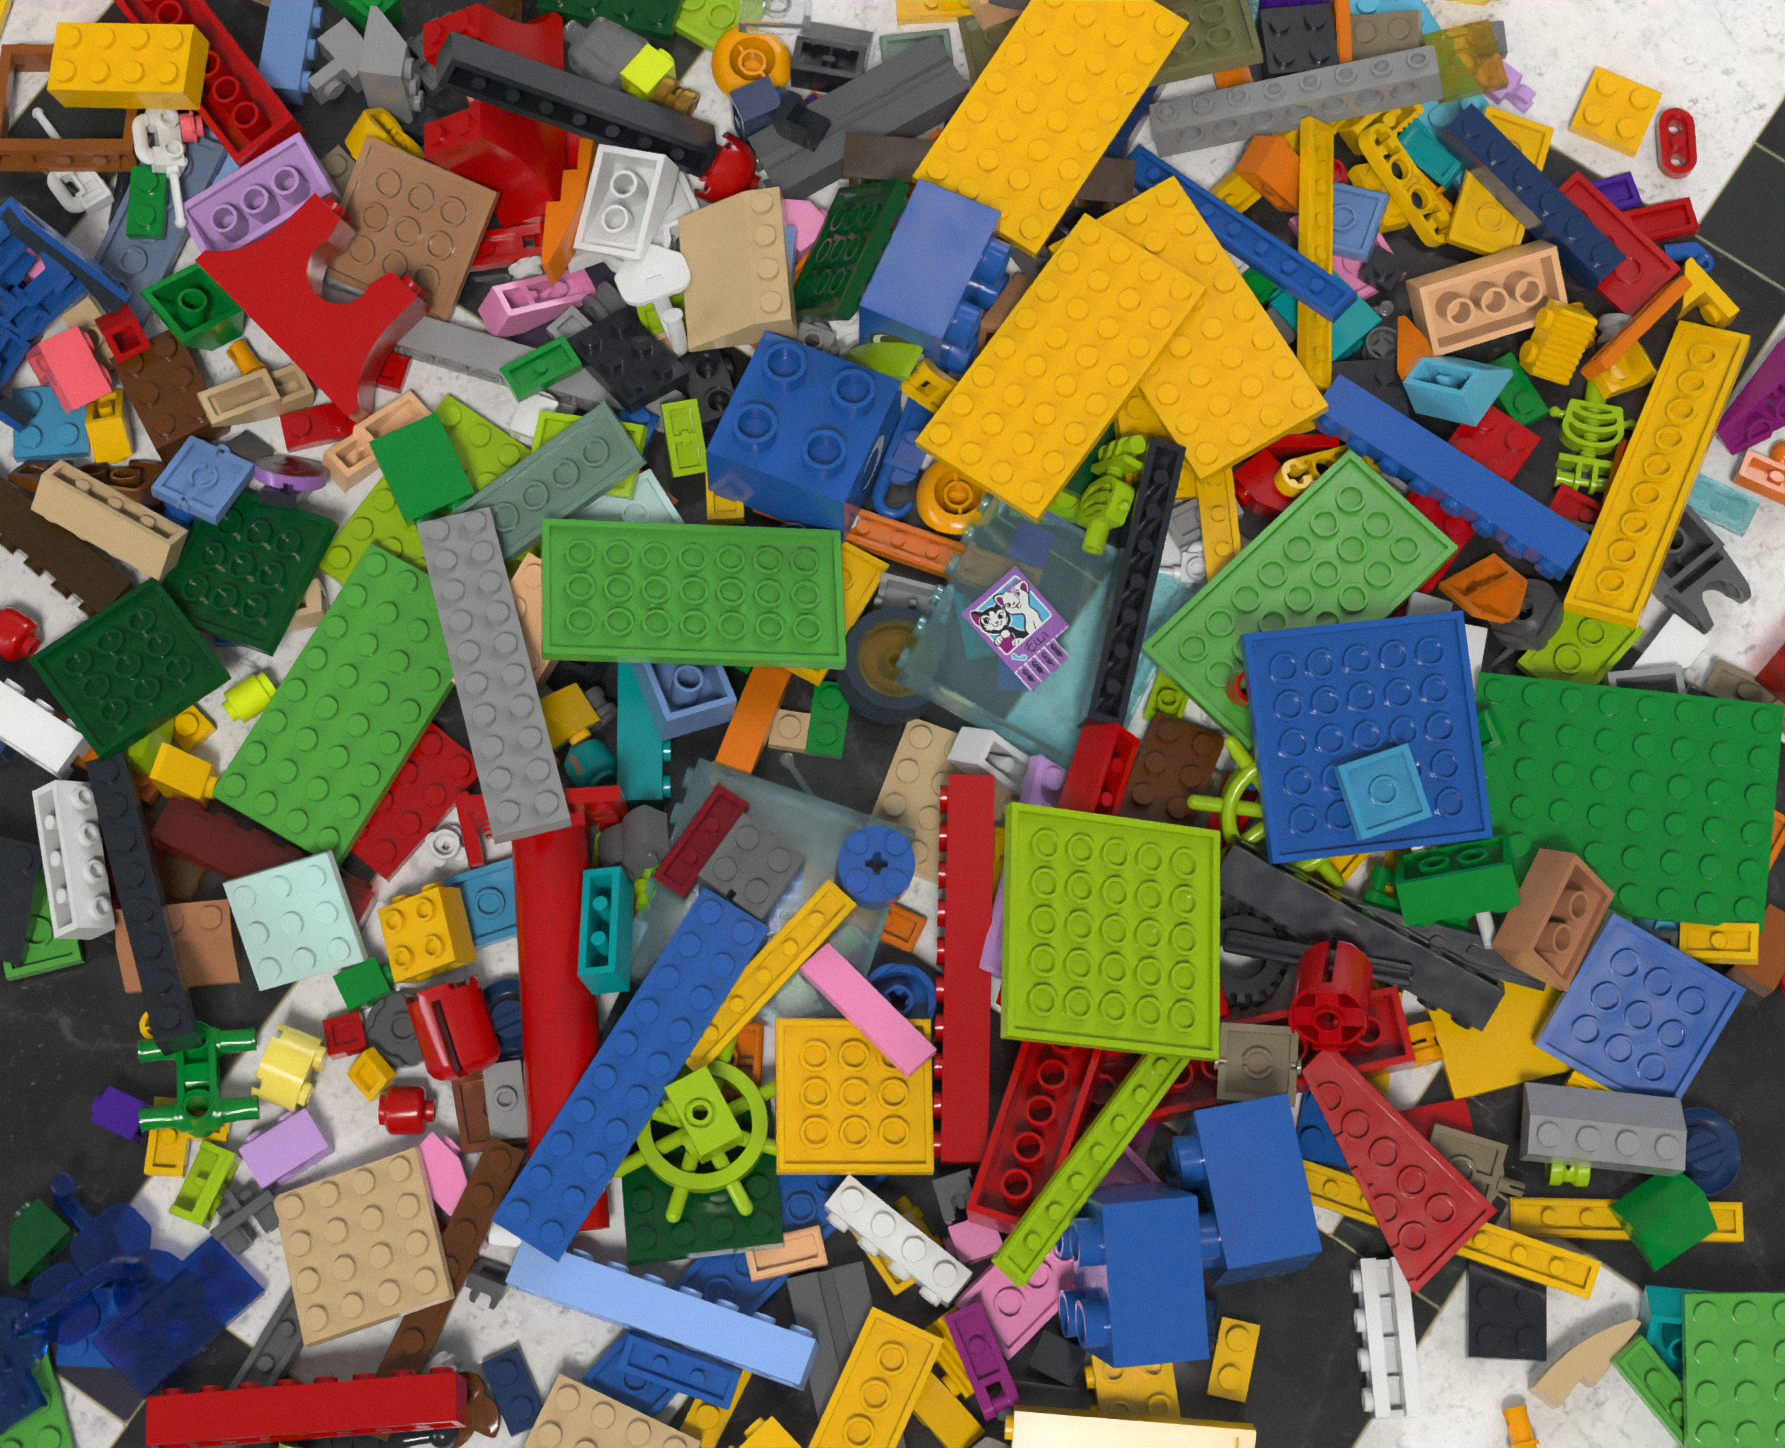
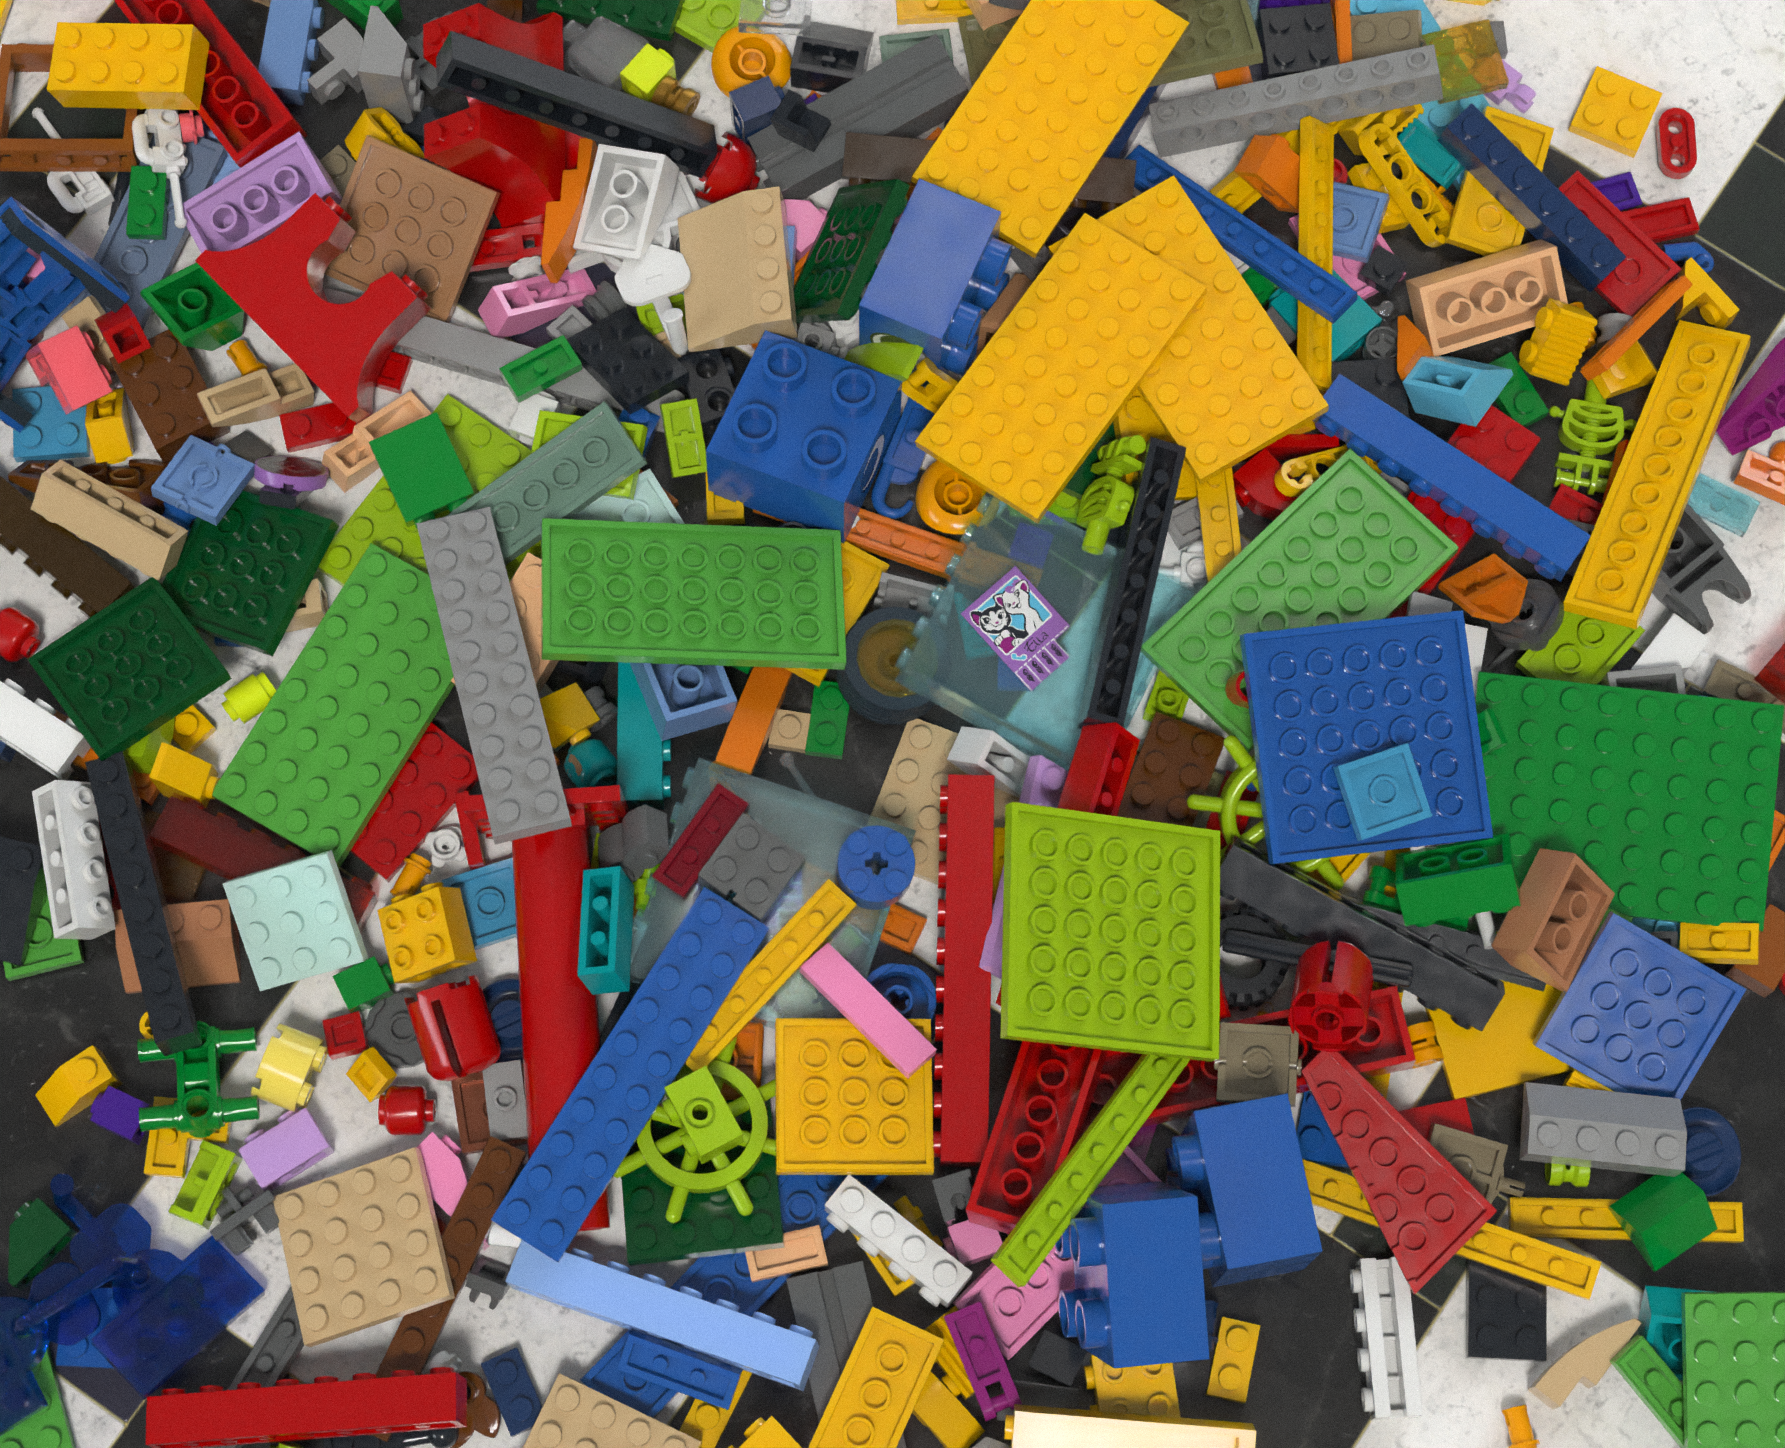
(76, 1085): none -> yellow slope
(411, 875): none -> light orange pin

